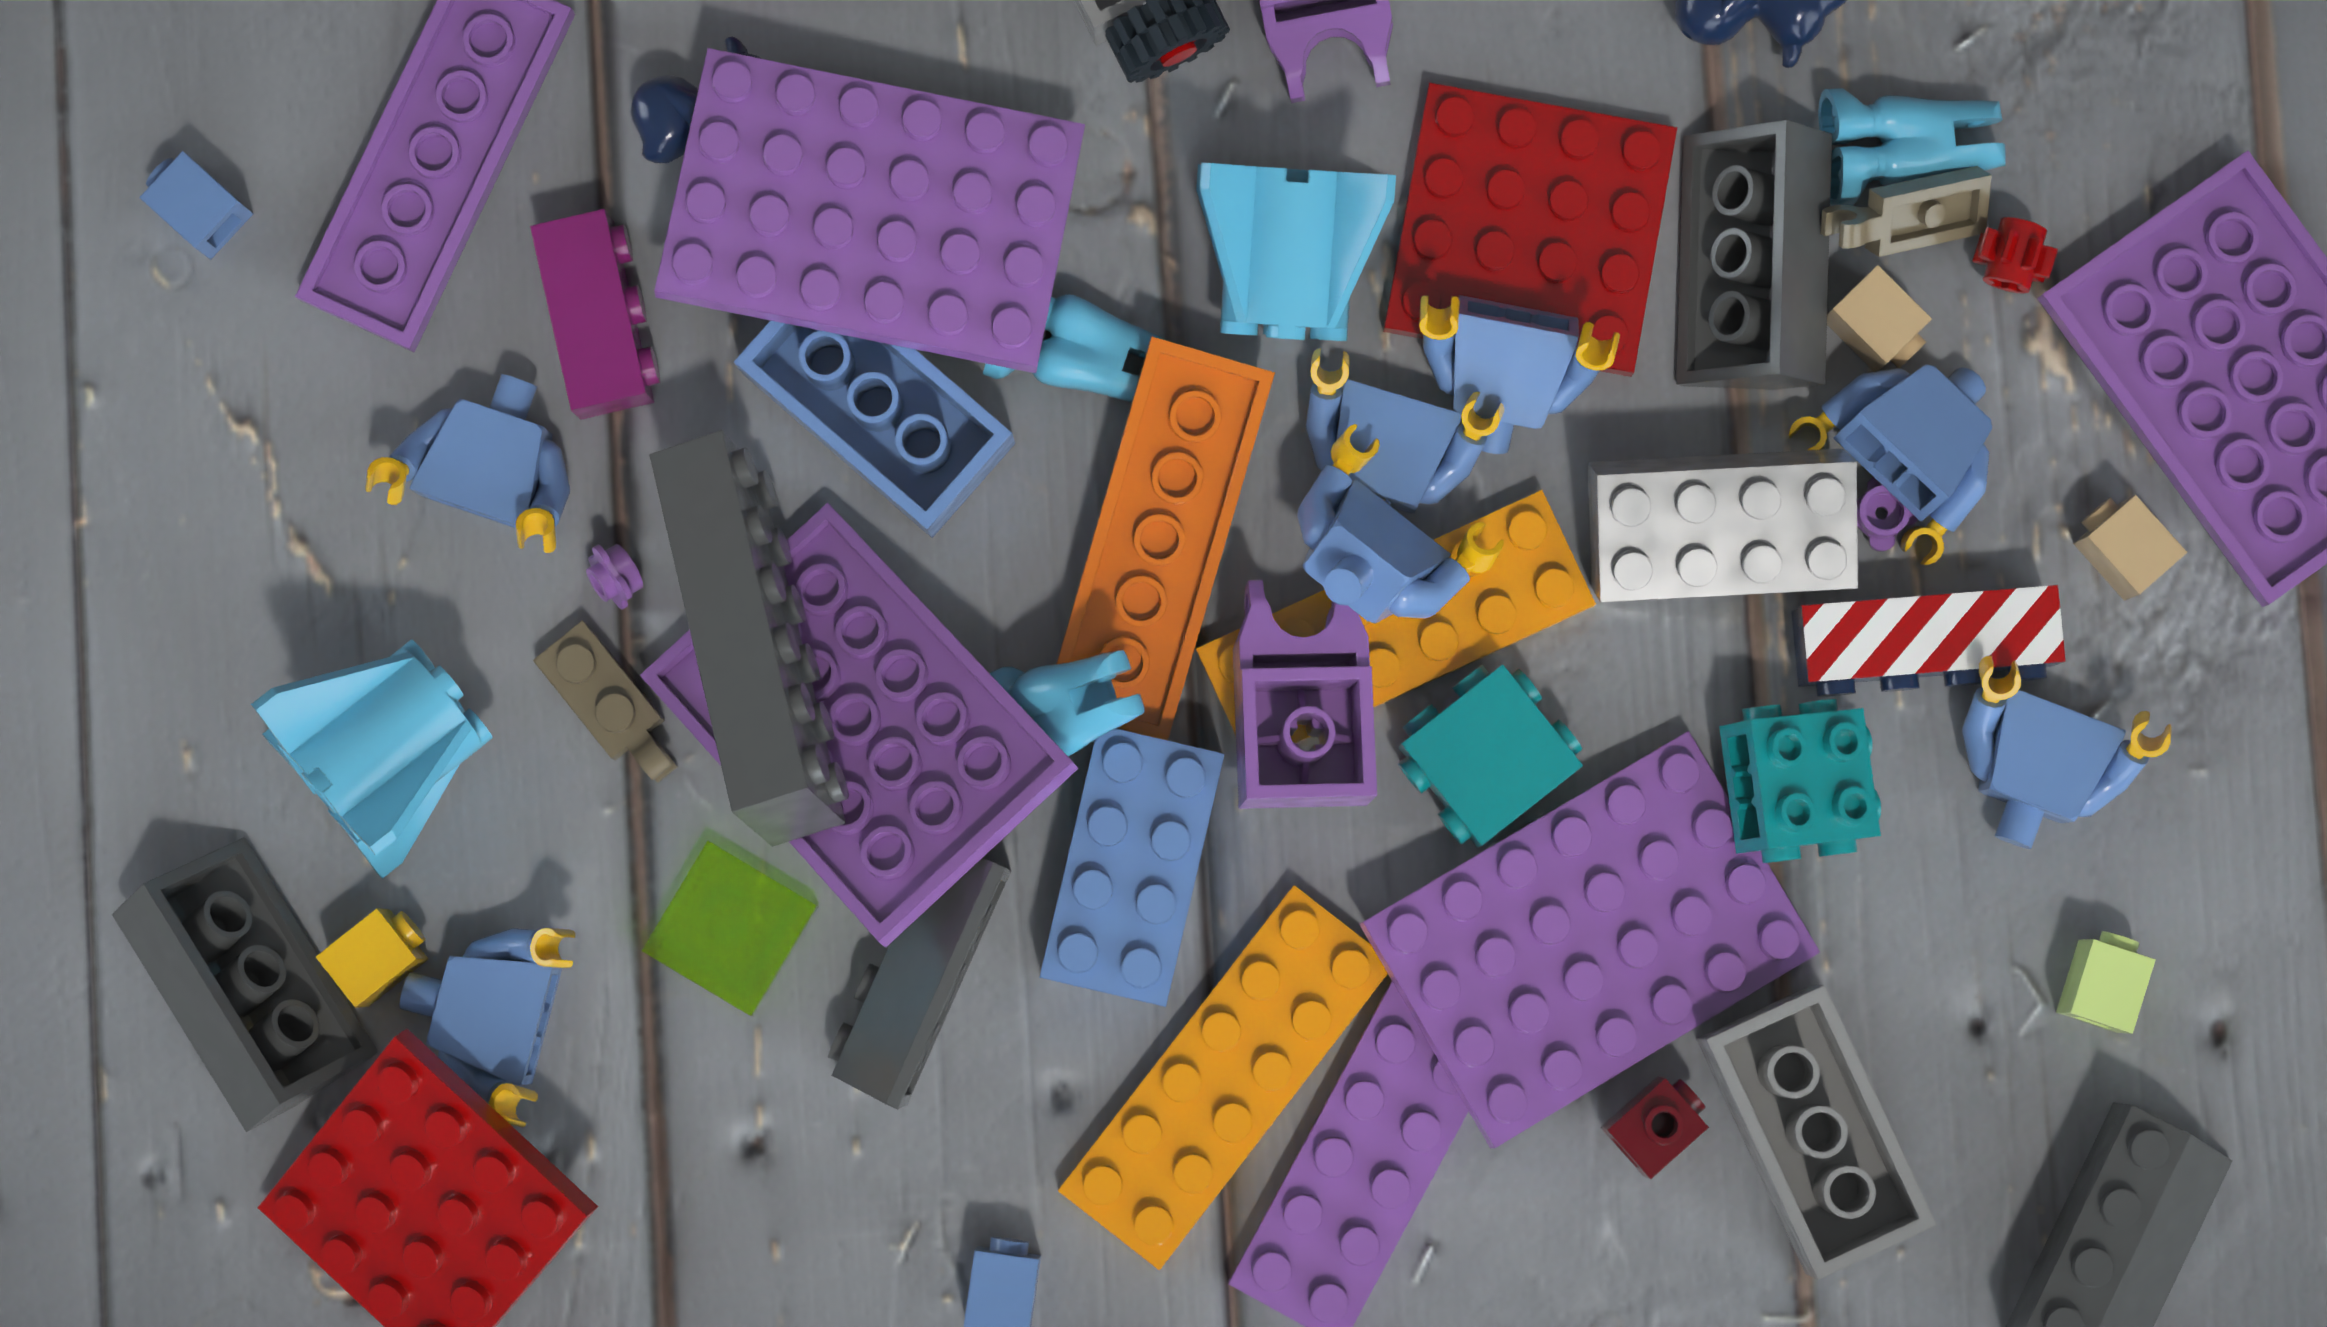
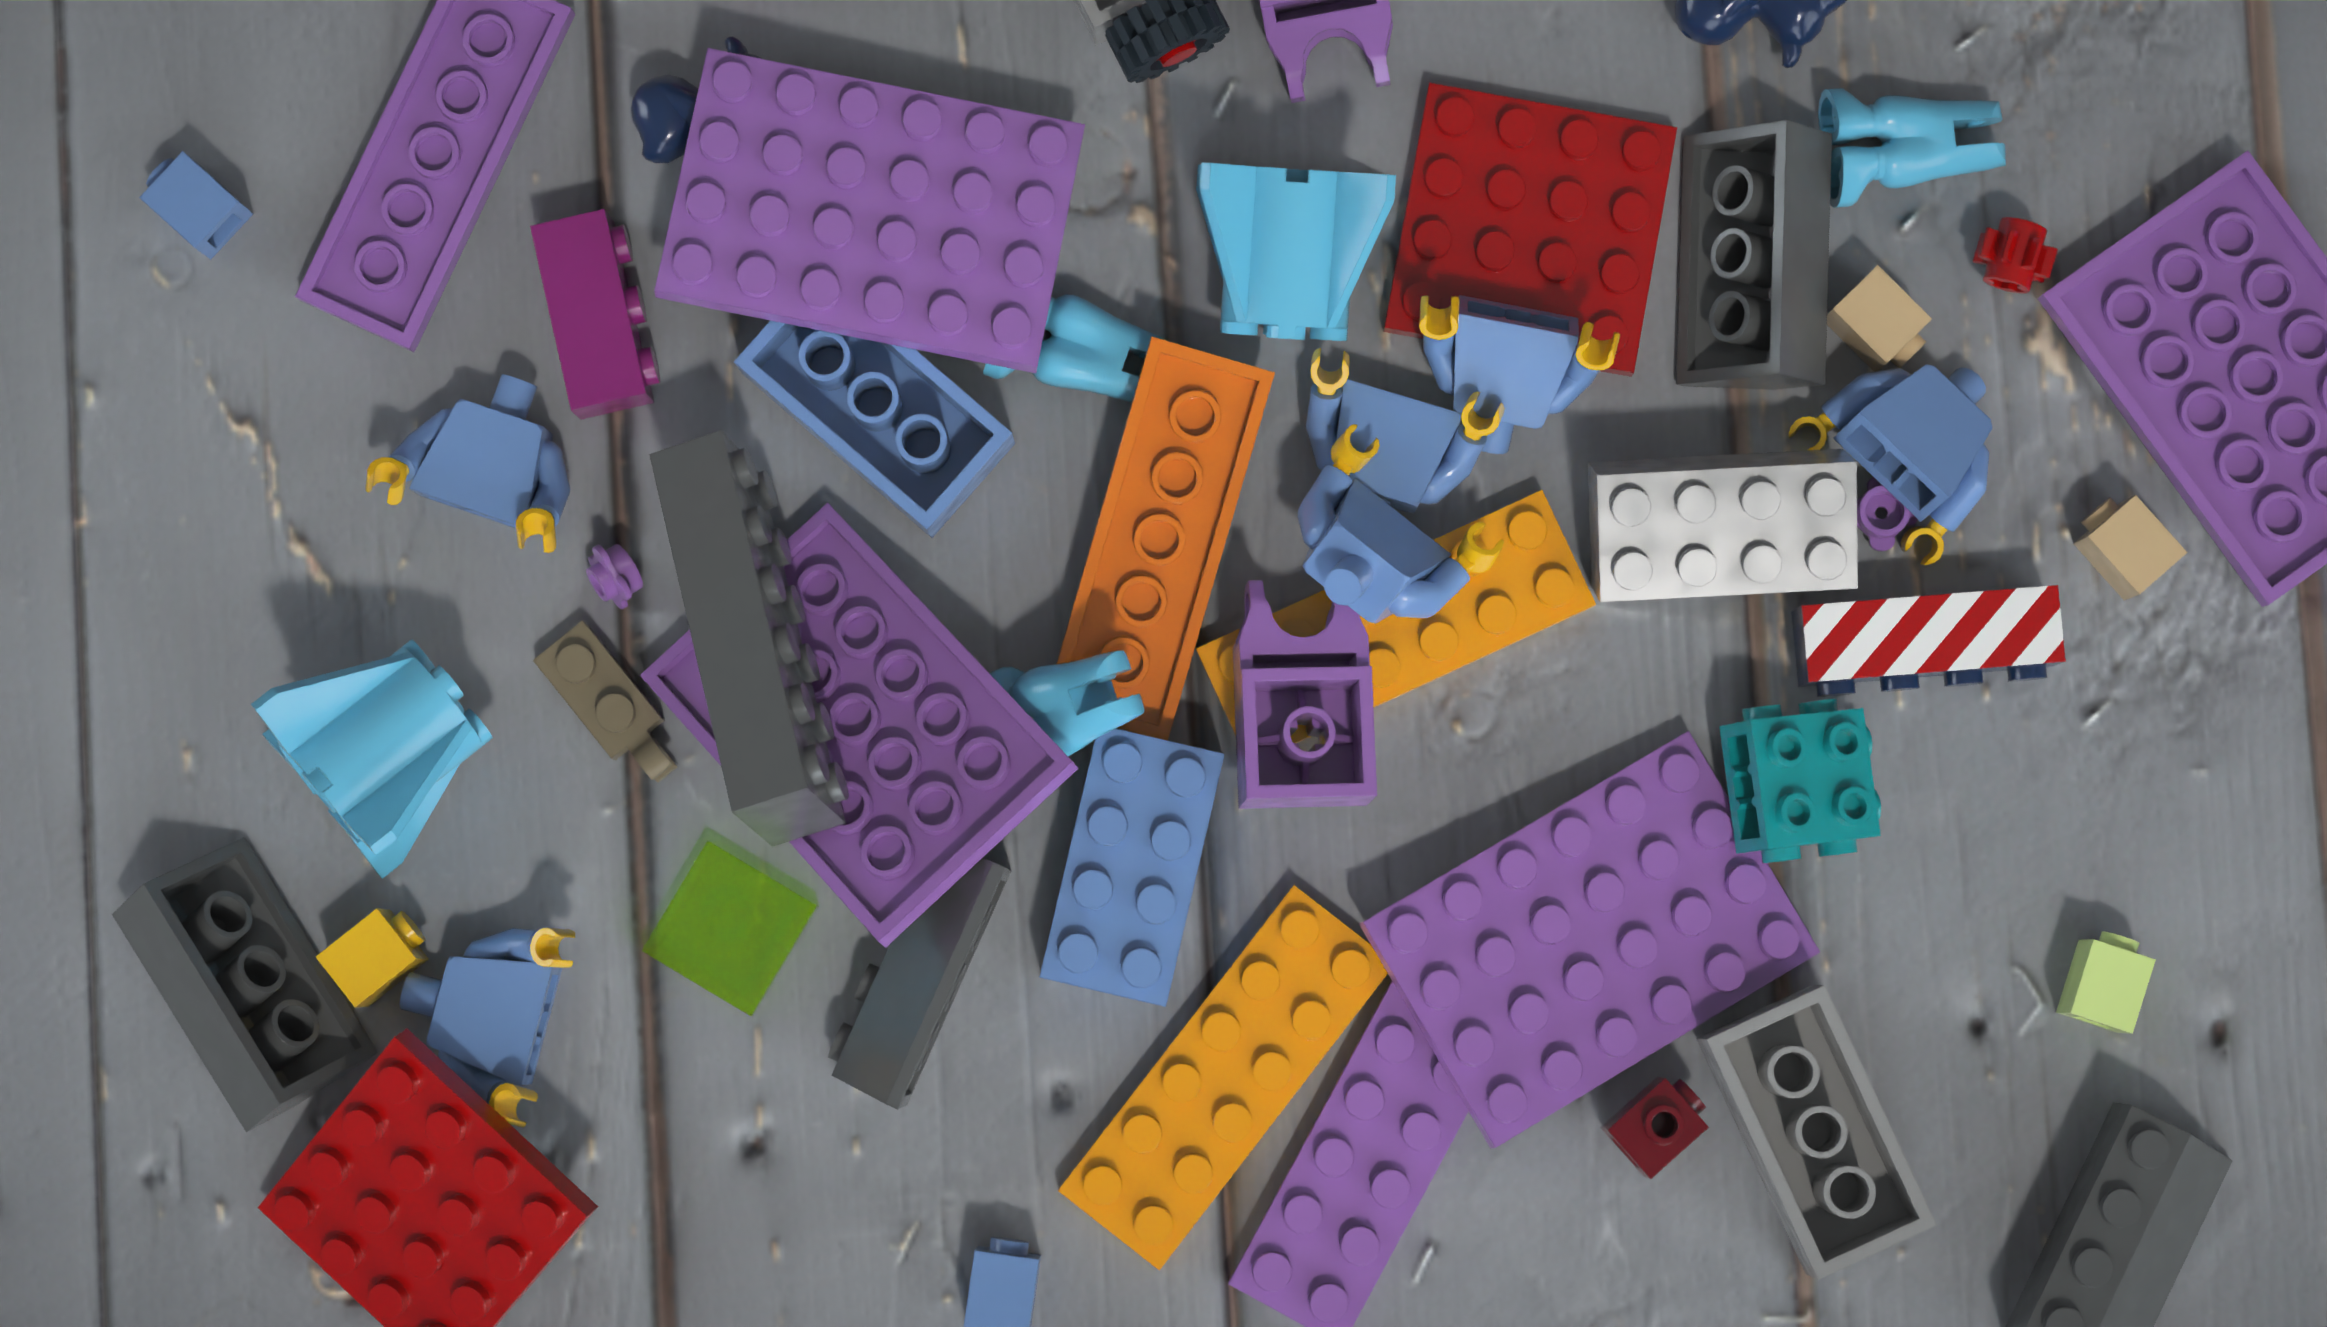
(1488, 753): teal brick -> none
(1914, 213): dark tan plate -> none
(2047, 755): medium blue torso -> none

